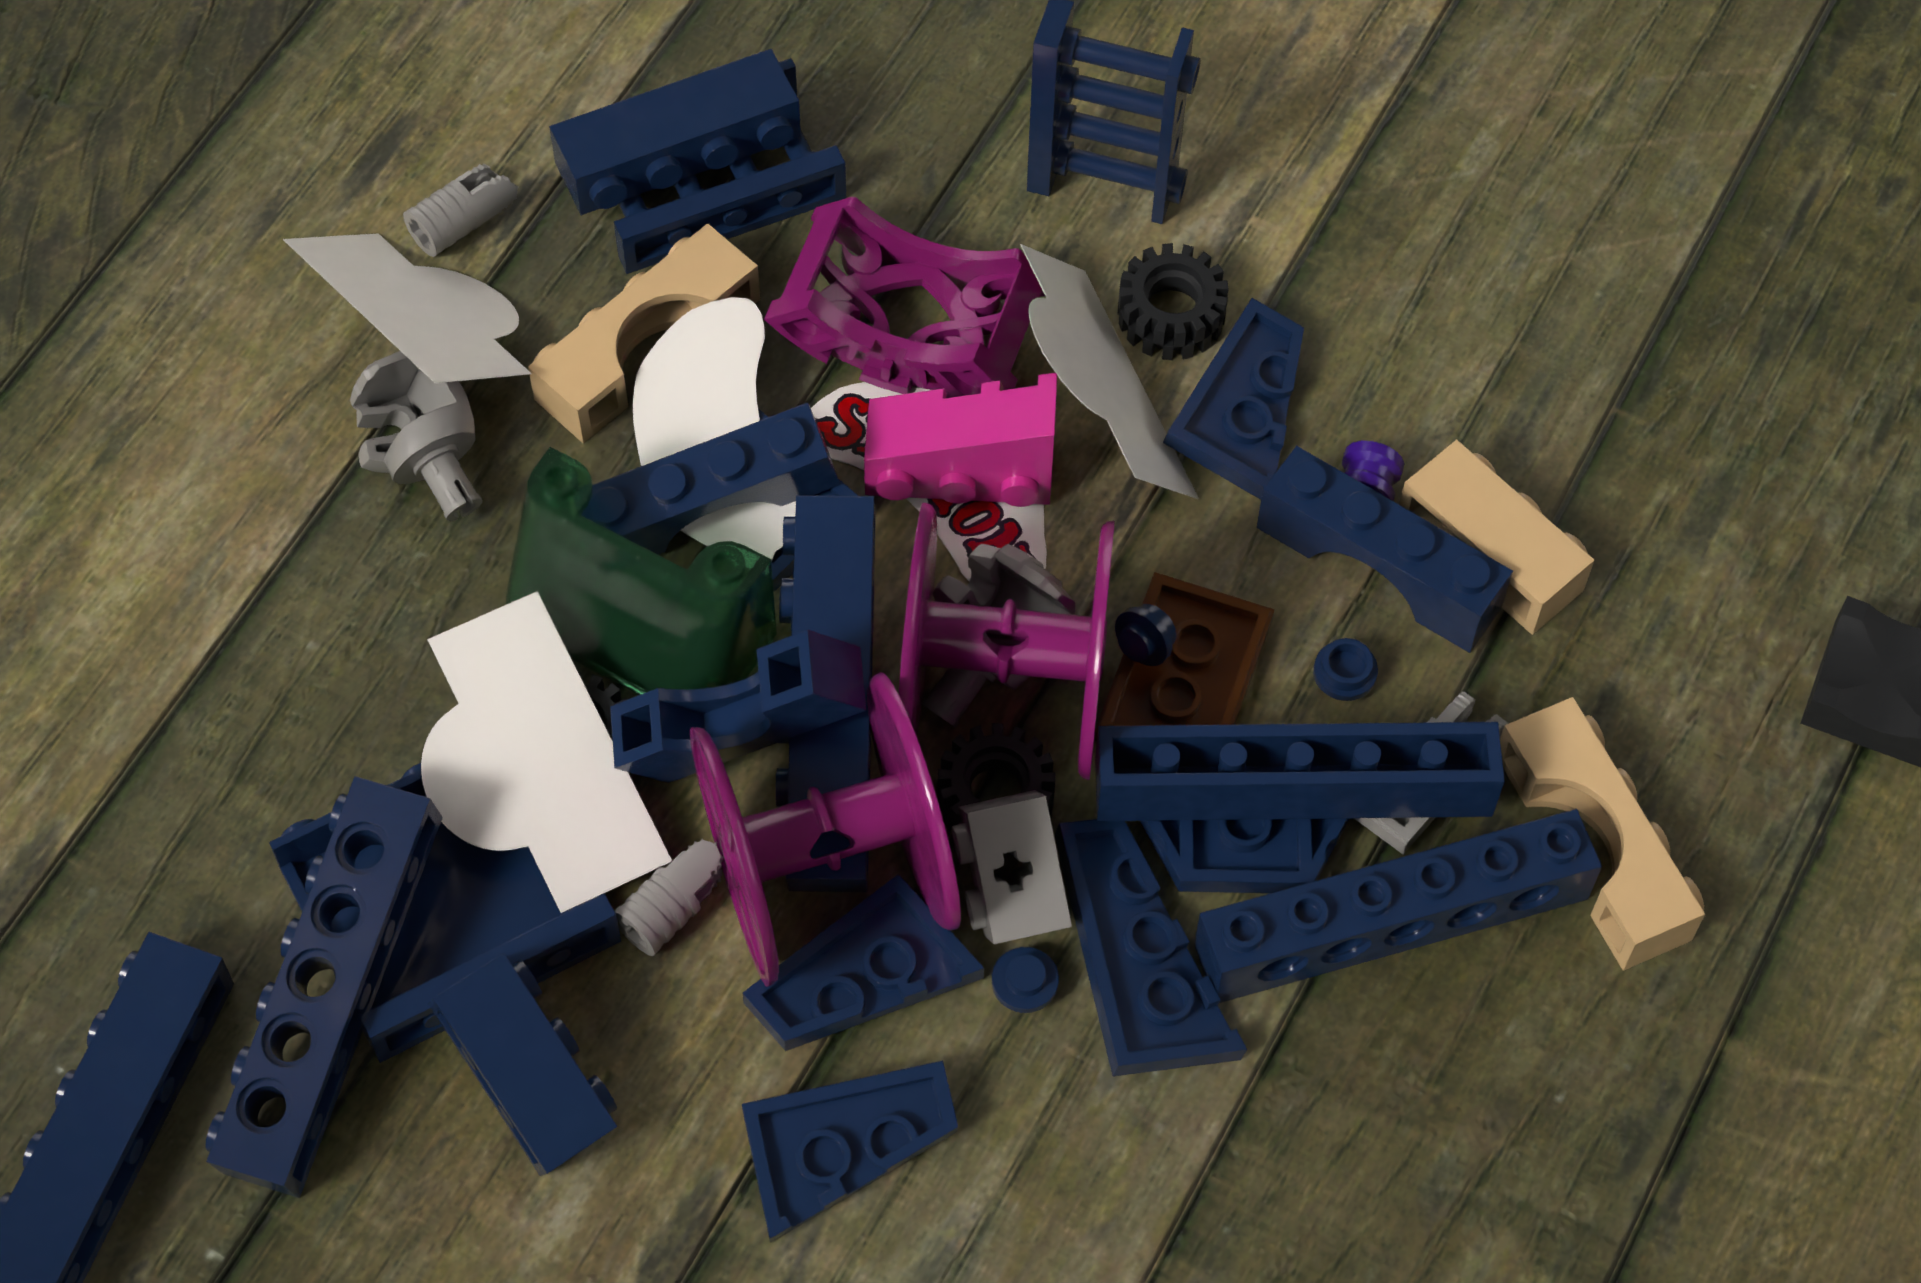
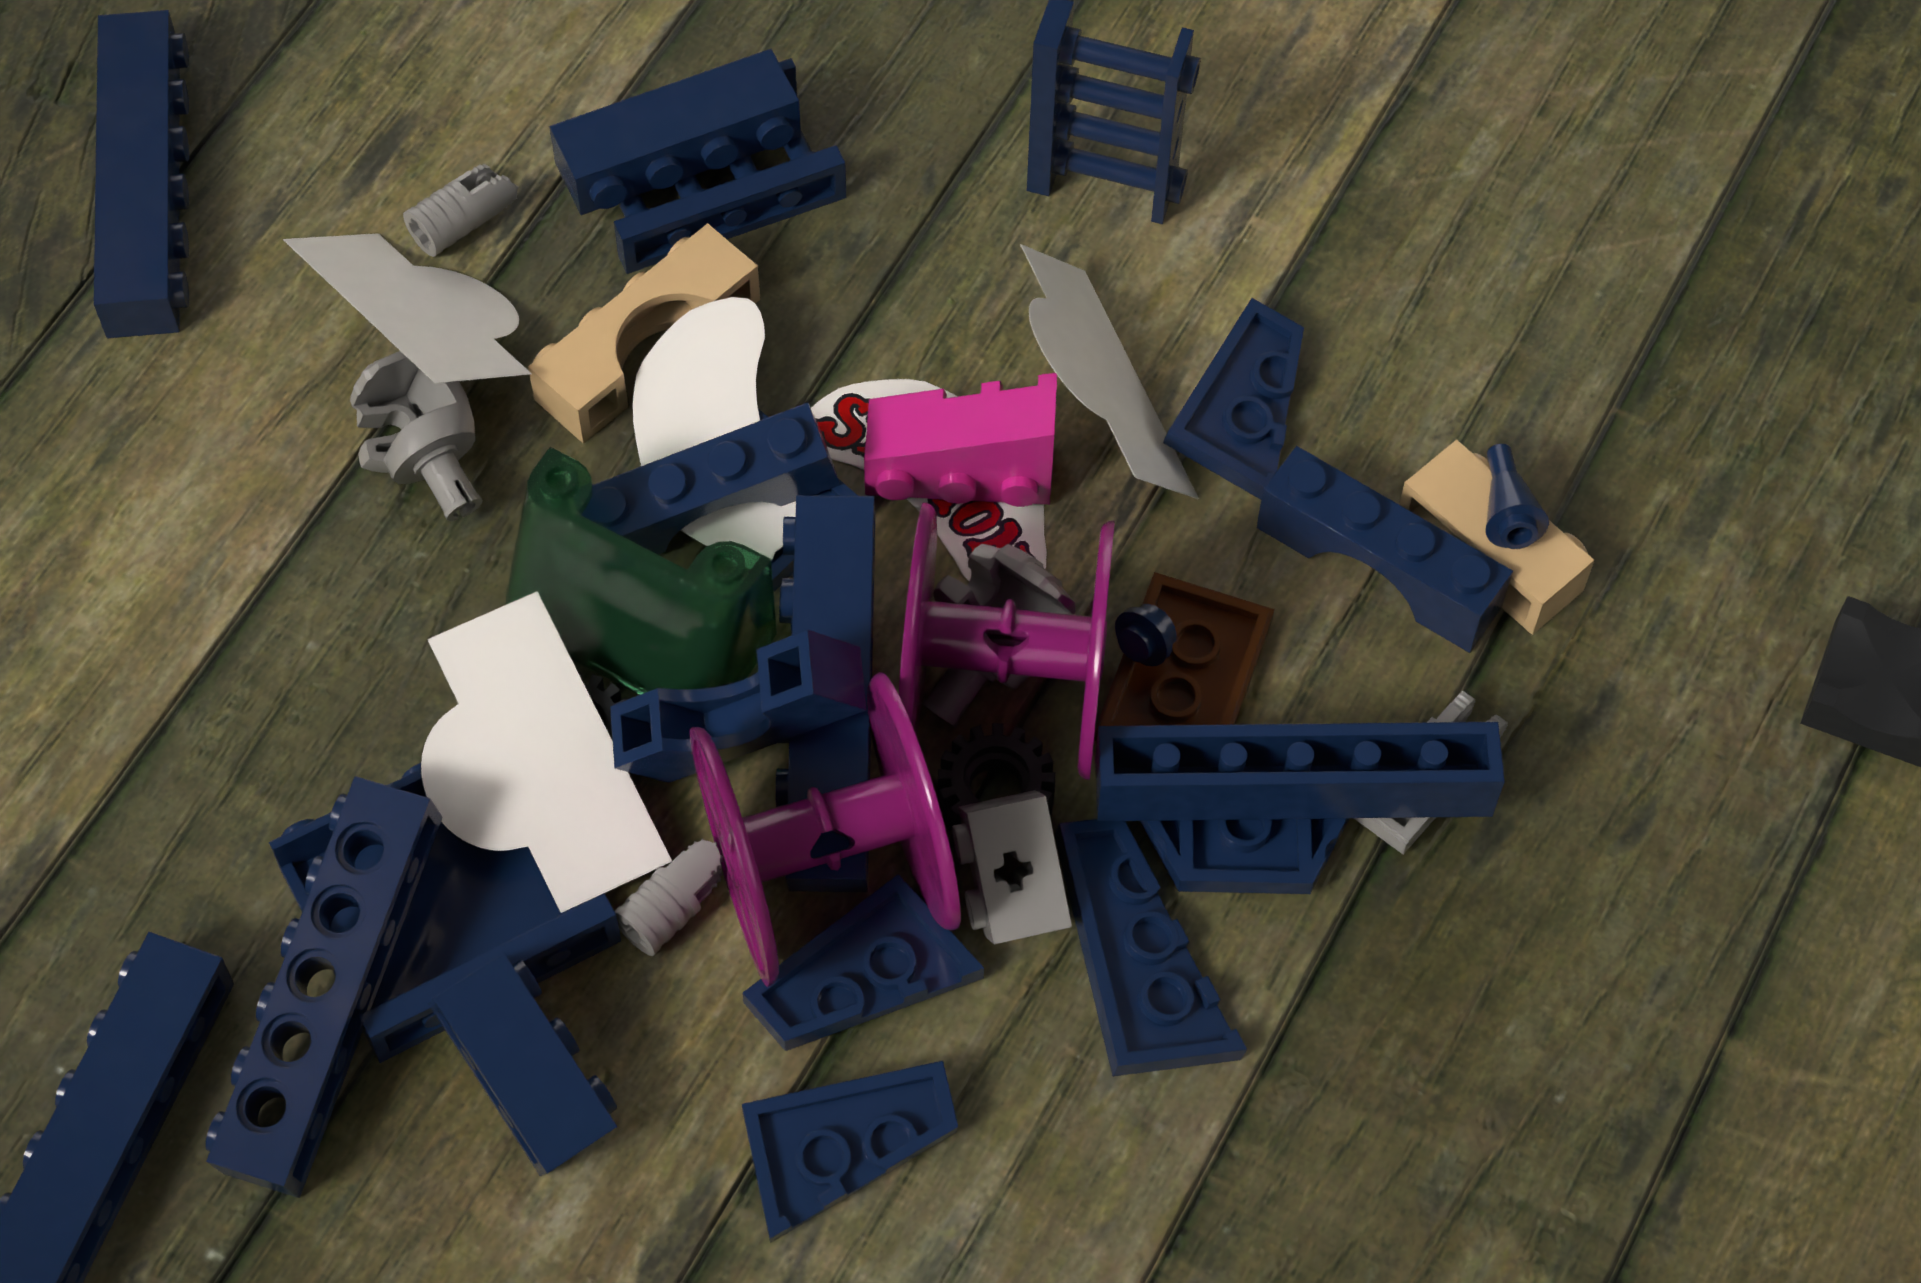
(139, 175): none -> dark blue brick
(888, 258): magenta fence -> none
(1025, 979): dark blue plate -> none
(1179, 274): black tyre -> none
(1345, 669): dark blue plate -> none
(1374, 466): dark purple wheel -> none
(1396, 905): dark blue brick -> none
(1513, 511): none -> dark blue cone
(1562, 764): tan arch -> none

